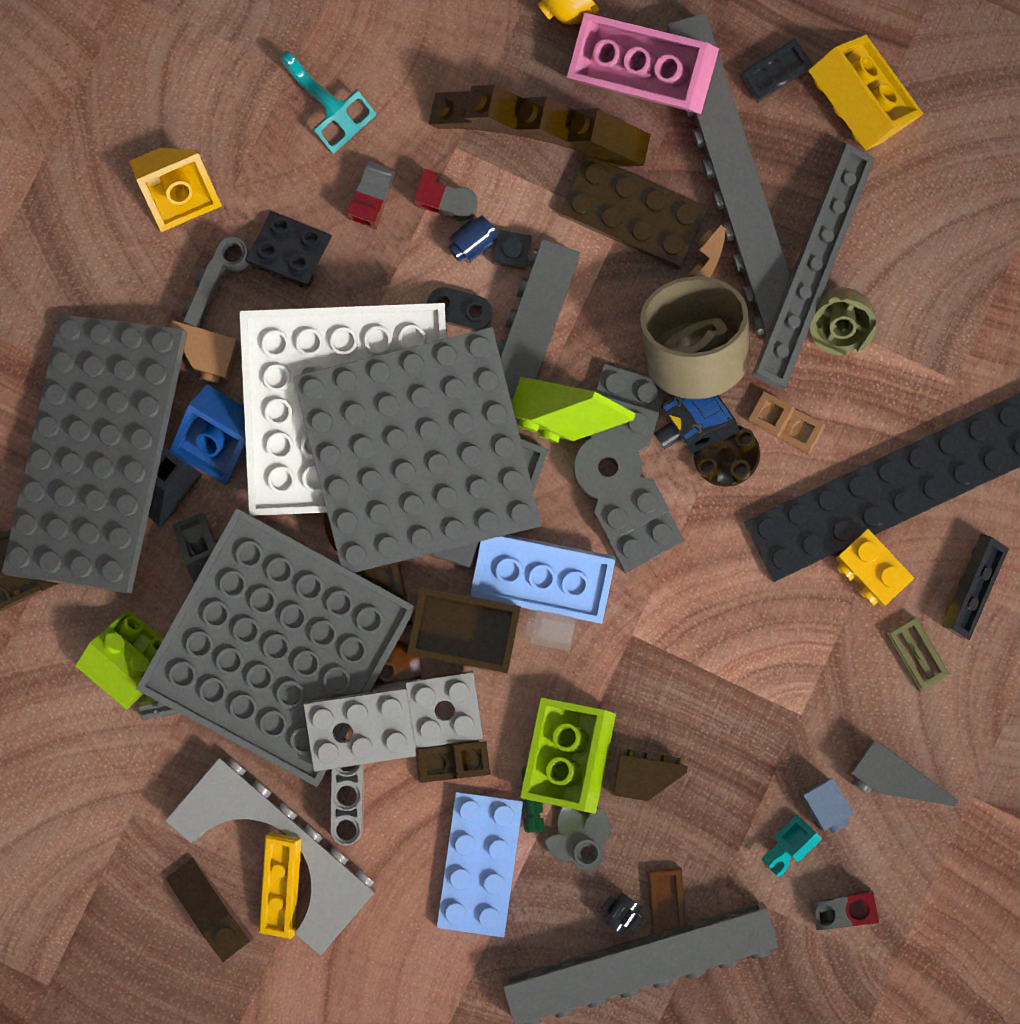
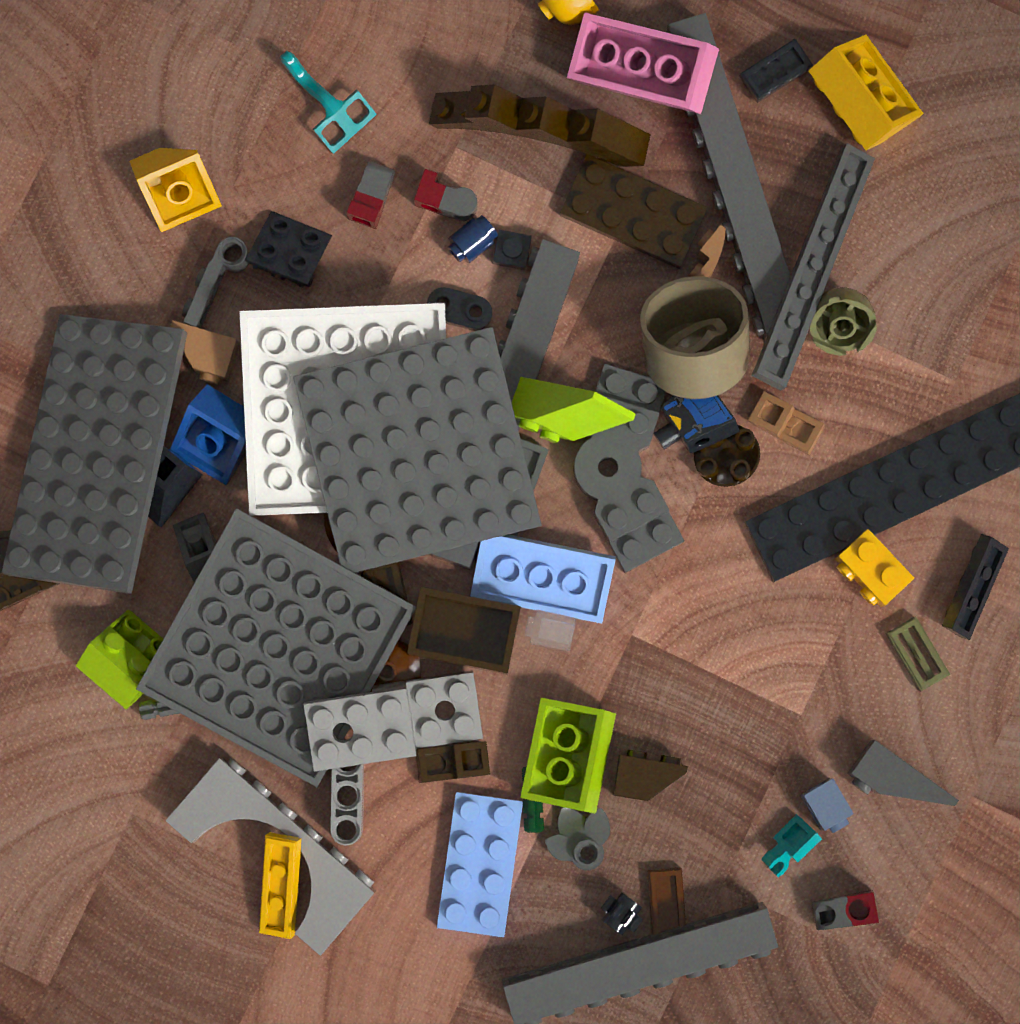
(209, 910): dark brown slope -> none

